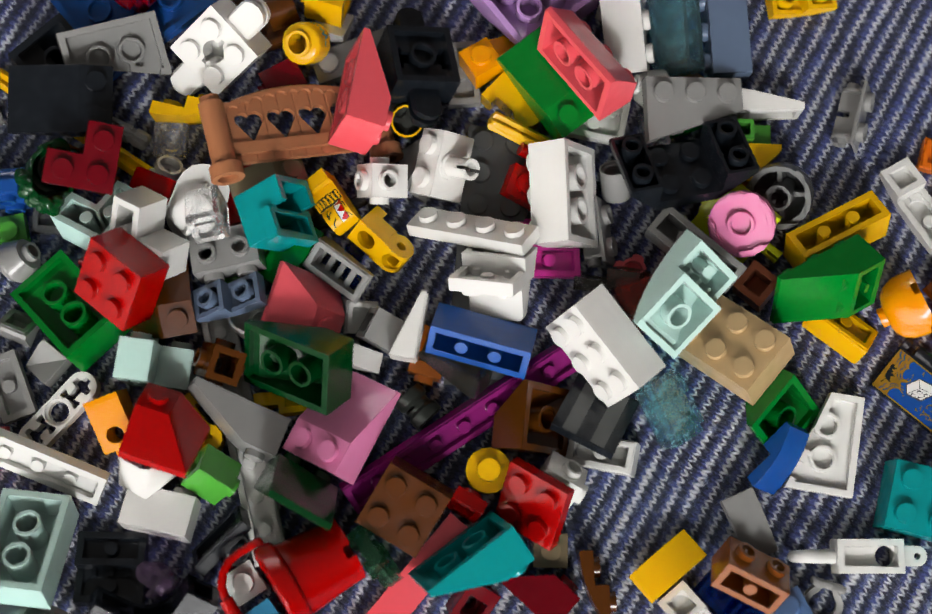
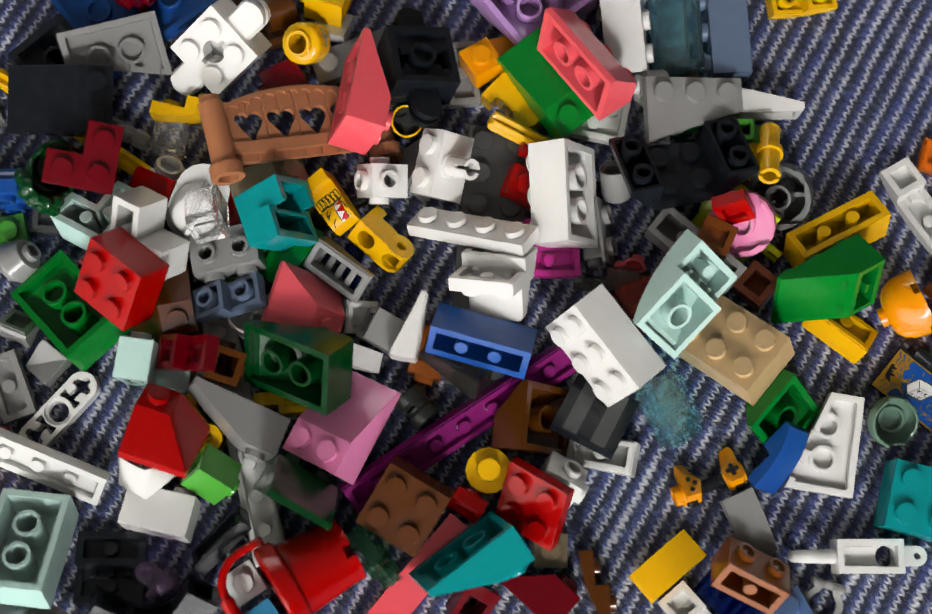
(107, 414): light orange torso -> none
(187, 352): none -> dark red slope
(690, 489): none -> light orange piece
(717, 235): none -> dark orange plate
(734, 207): none -> red plate
(769, 153): none -> yellow pin
(853, 128): light grey hinge -> none
(892, 421): none -> sand green hair

